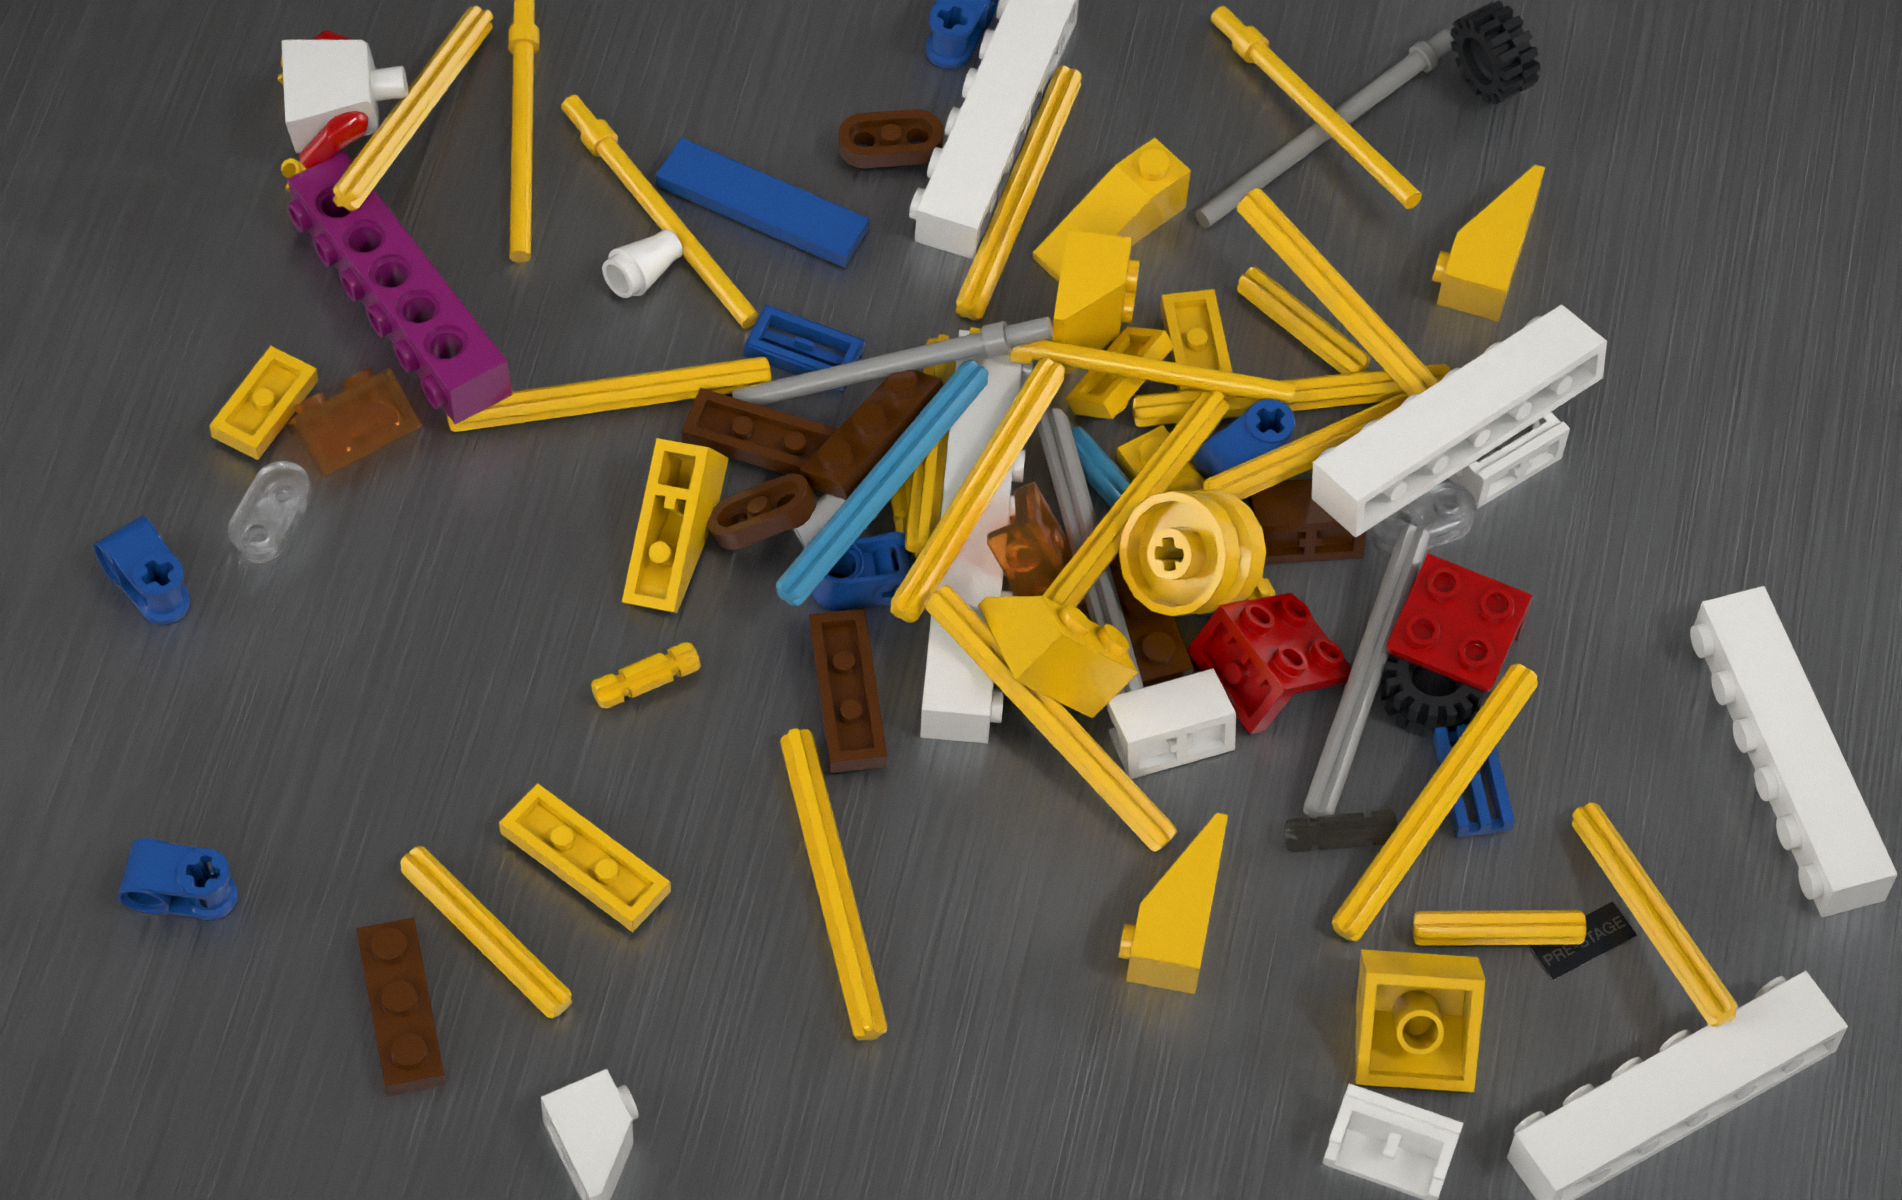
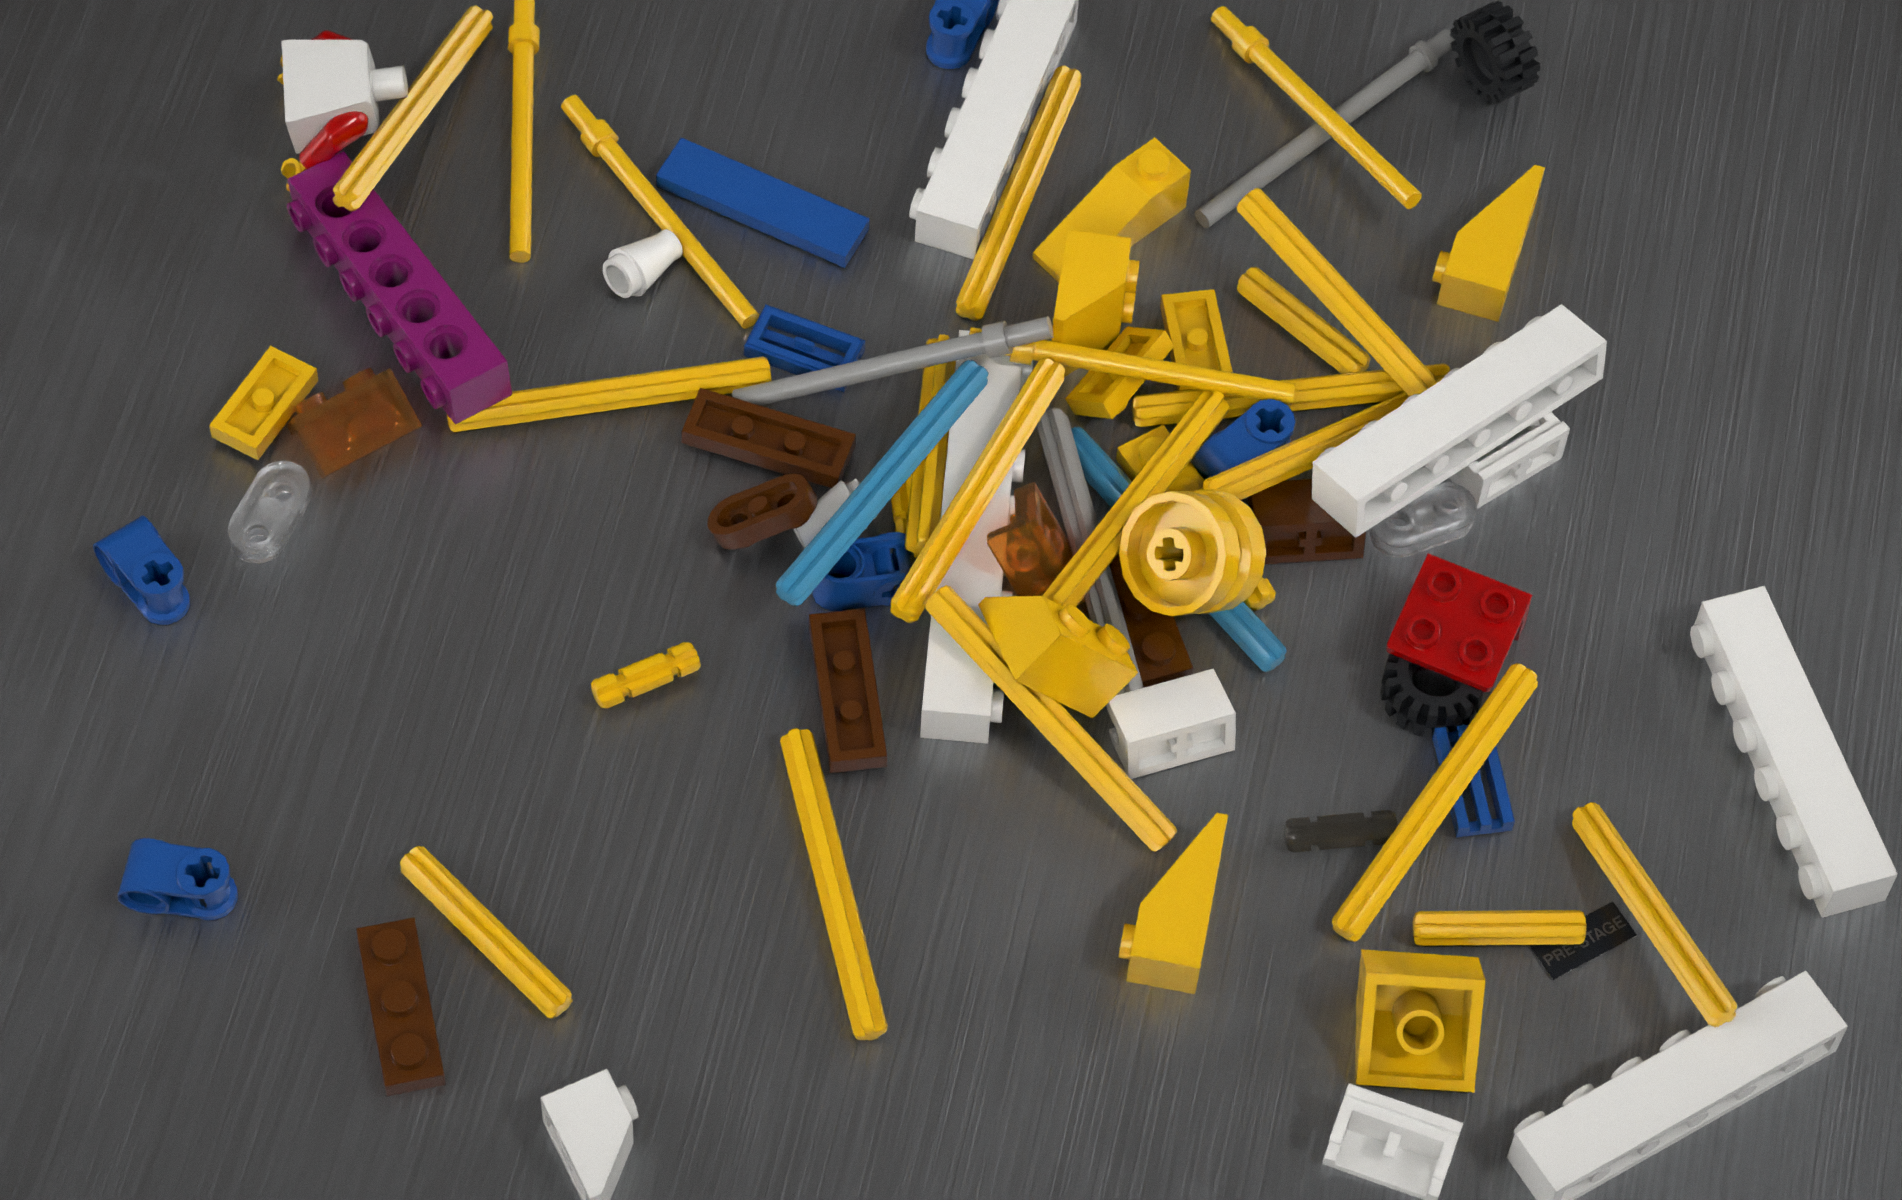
(585, 857): yellow plate -> none
(672, 524): yellow slope -> none
(869, 433): reddish brown plate -> none
(889, 138): reddish brown plate -> none
(1266, 655): red bracket -> none
(1365, 673): light grey axle -> none

